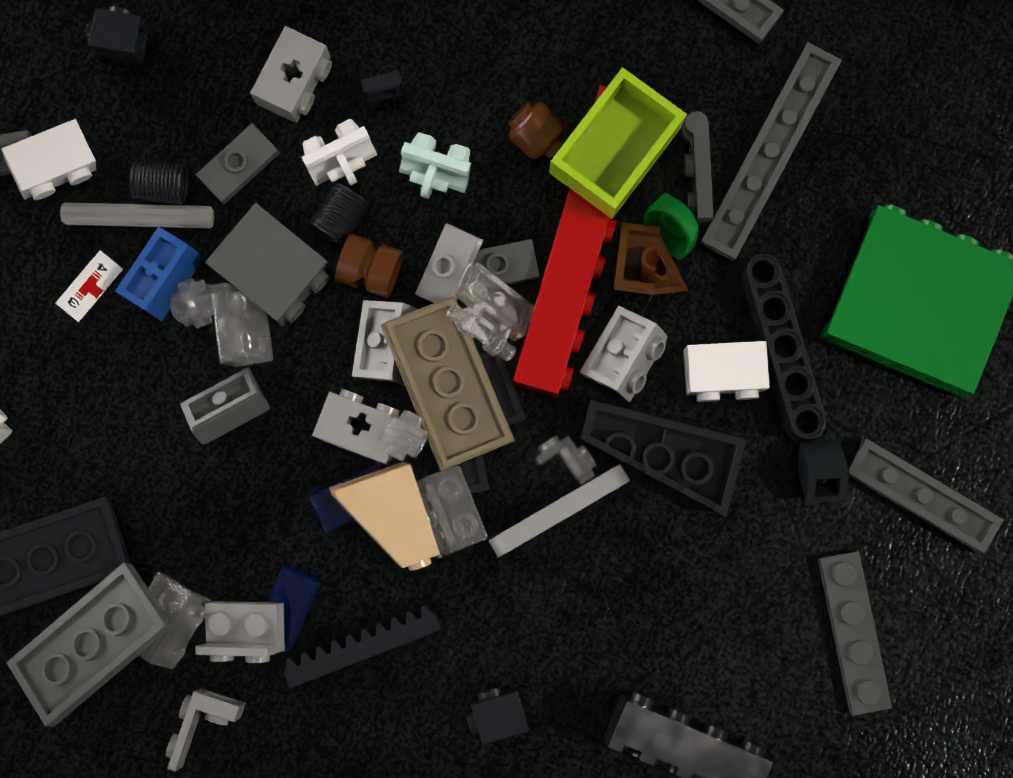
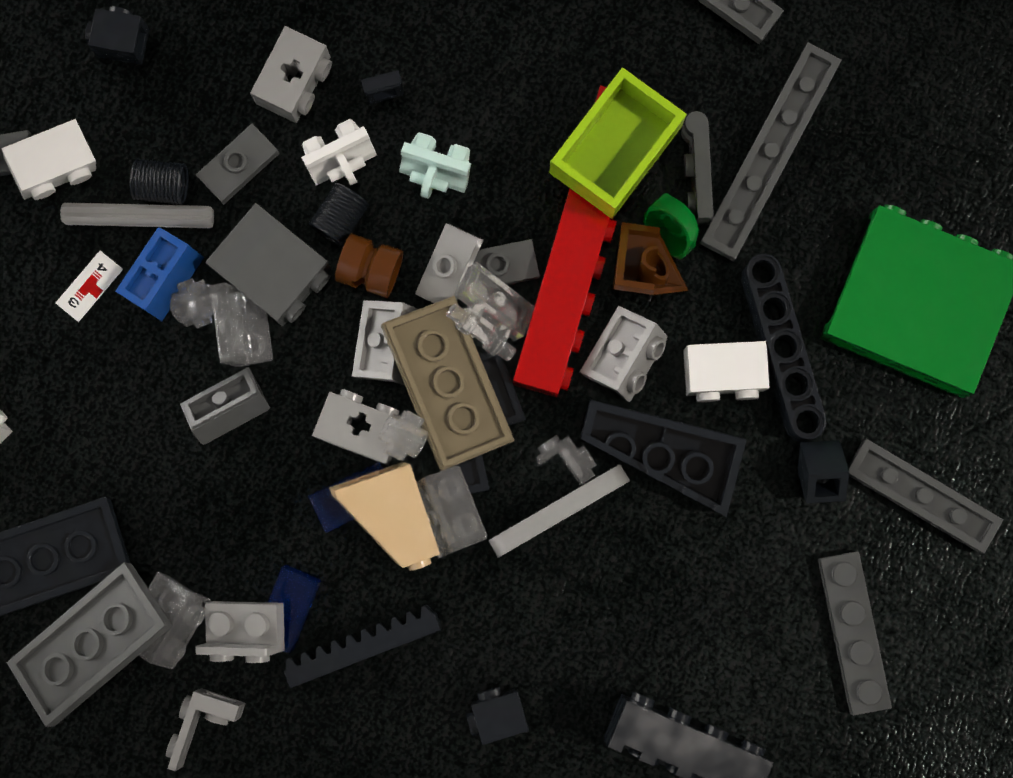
(536, 130): reddish brown head -> none

